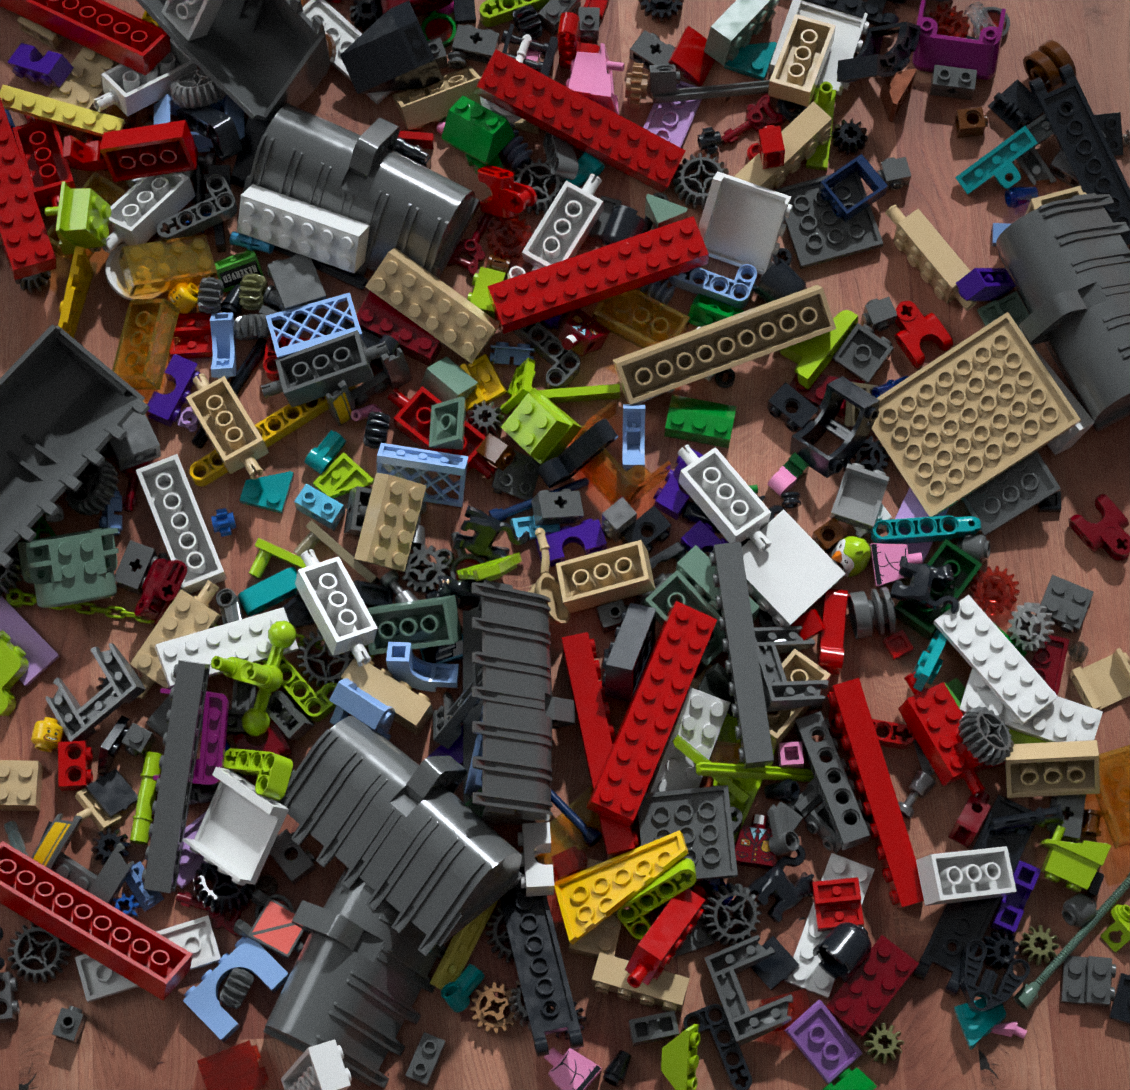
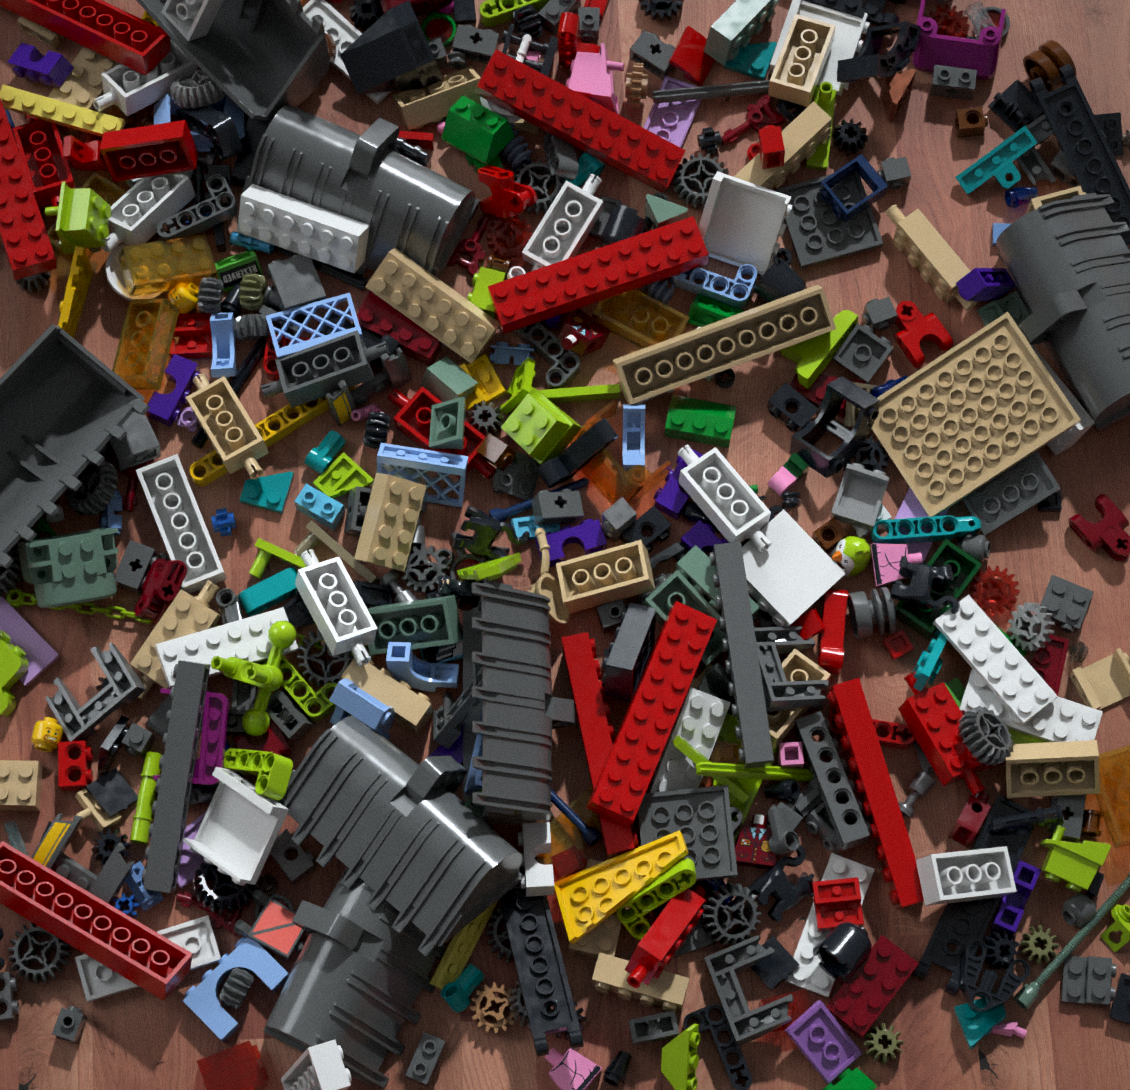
(664, 78): dark grey brick -> none

